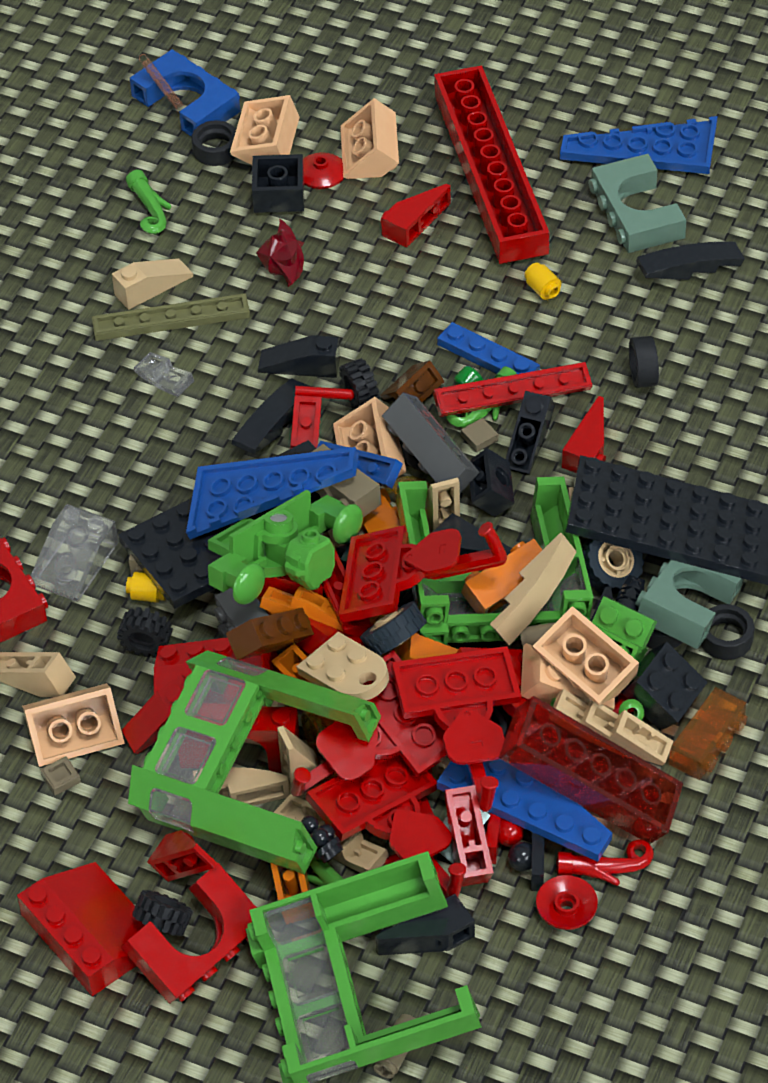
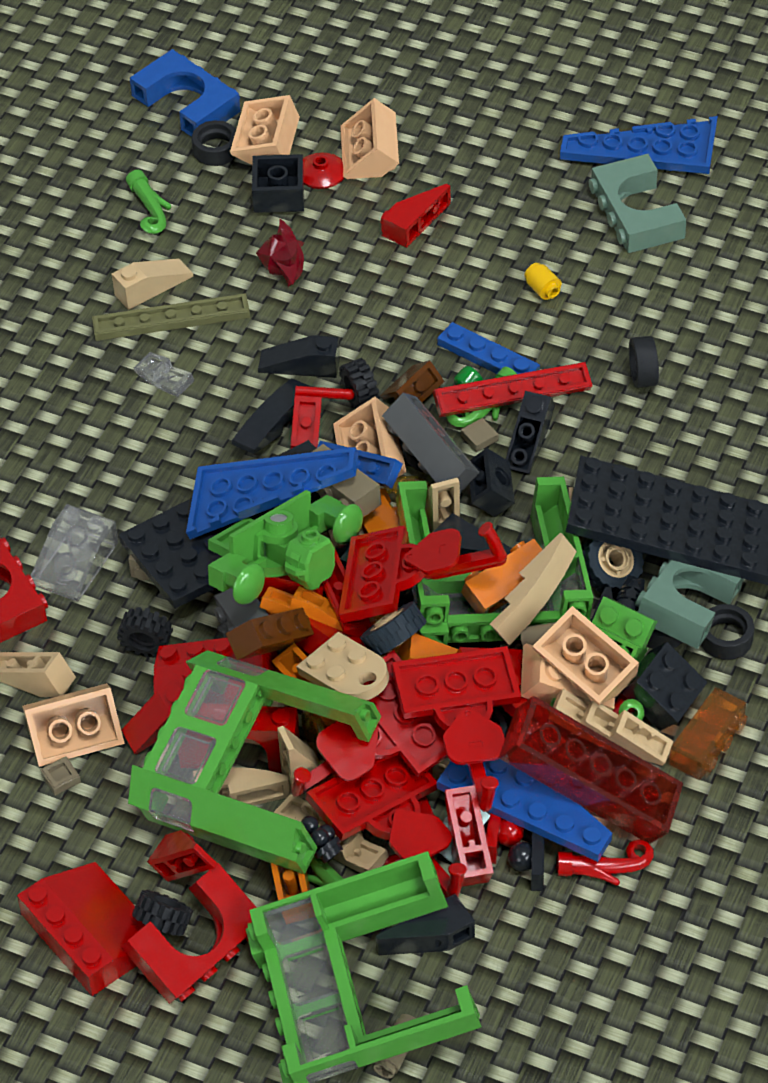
(143, 589): yellow brick -> none
(145, 66): nougat piece -> none
(491, 165): red brick -> none
(570, 892): red dish -> none
(587, 438): red slope -> none
(685, 259): black slope -> none

